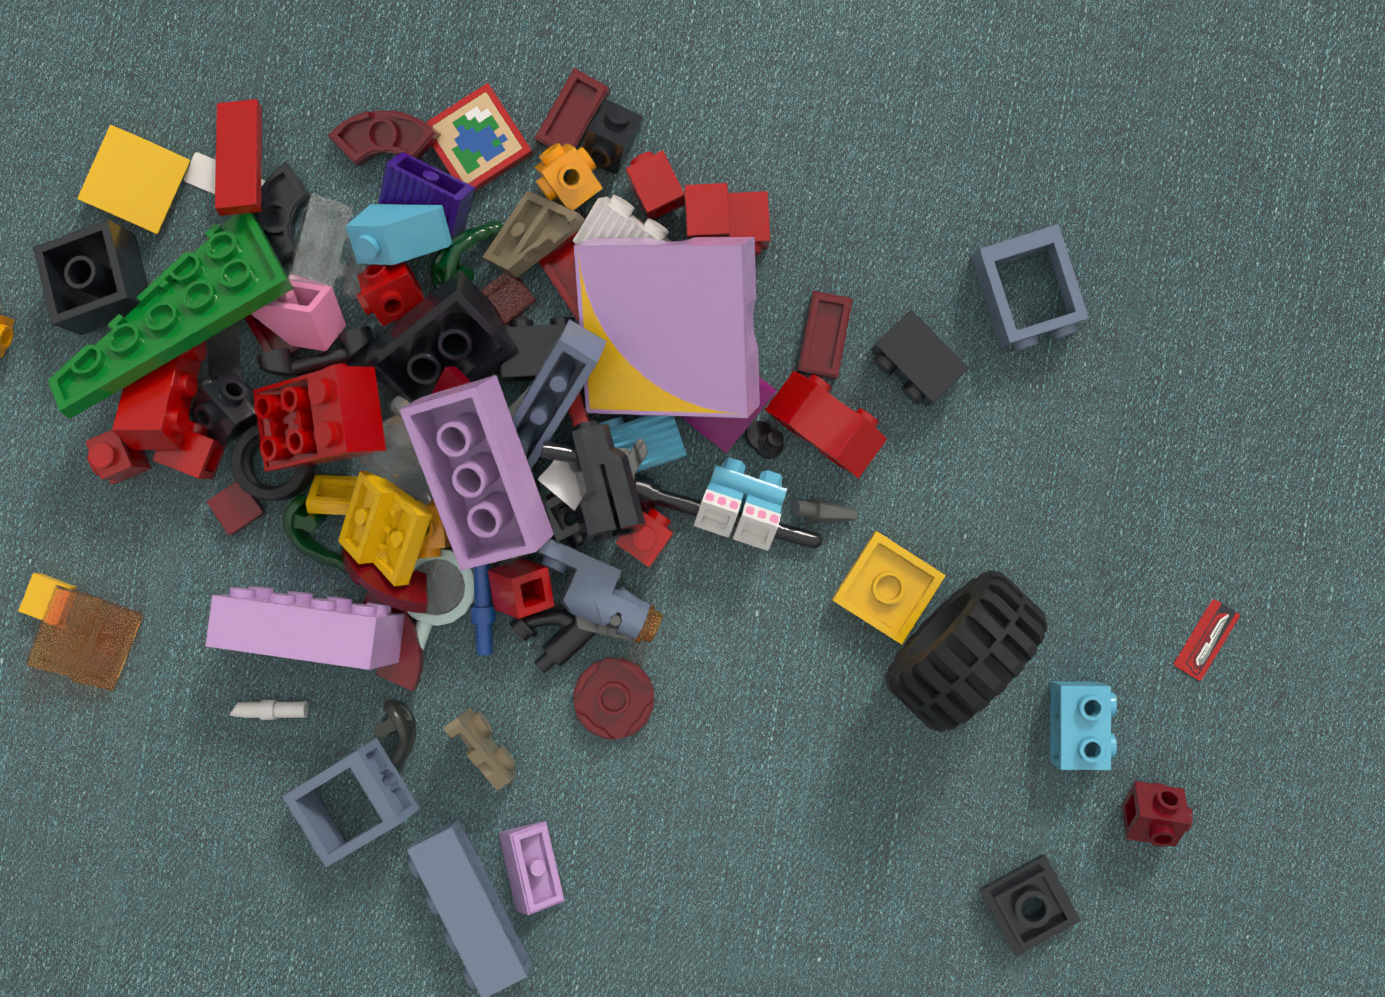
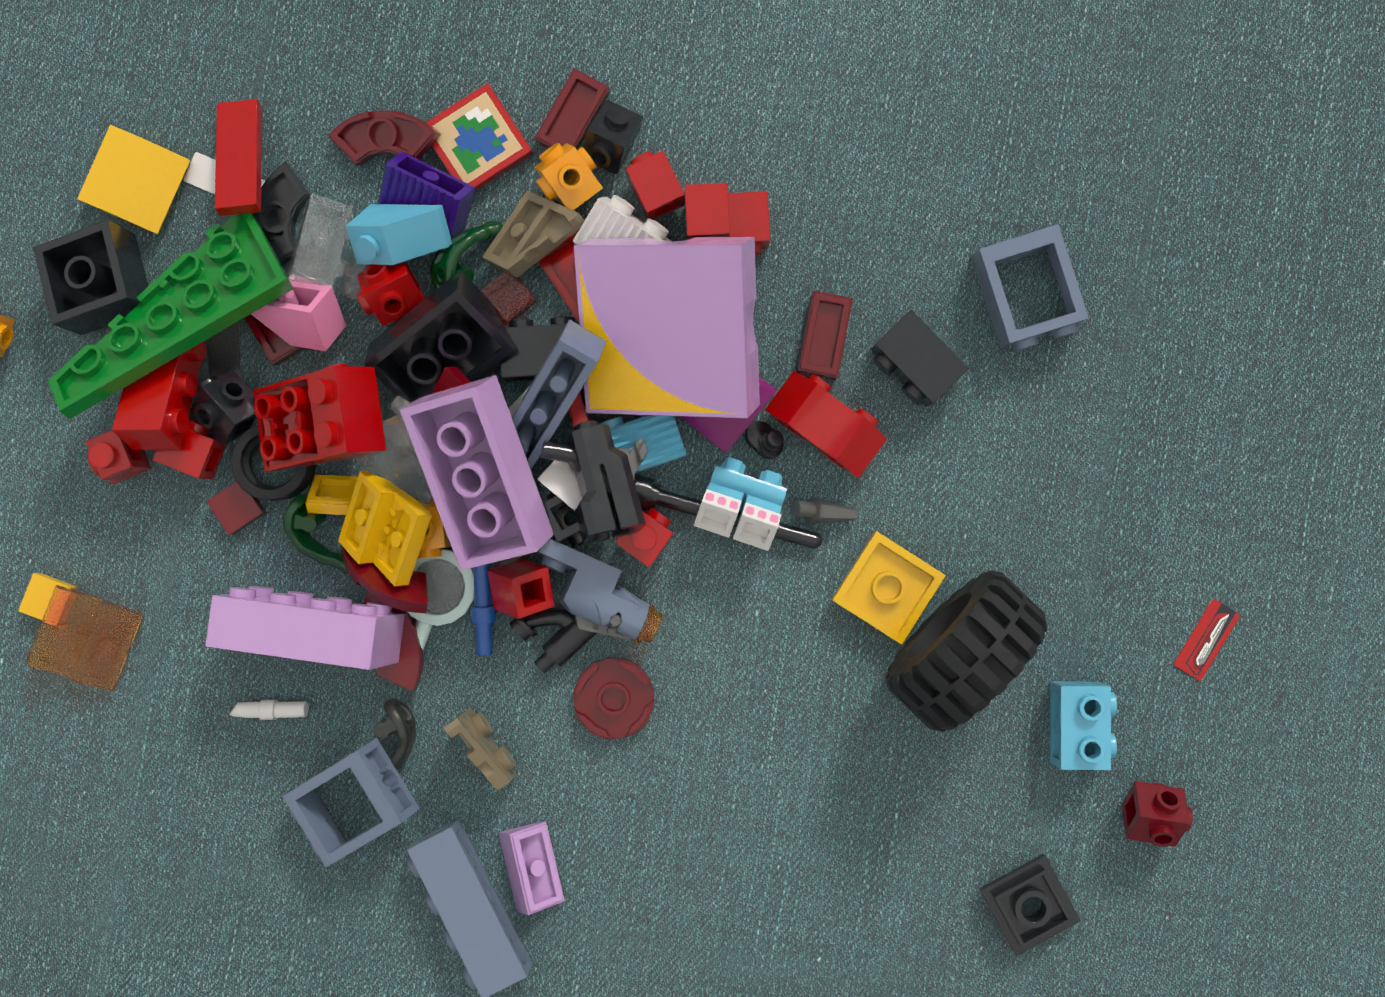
(280, 361): black bar -> none

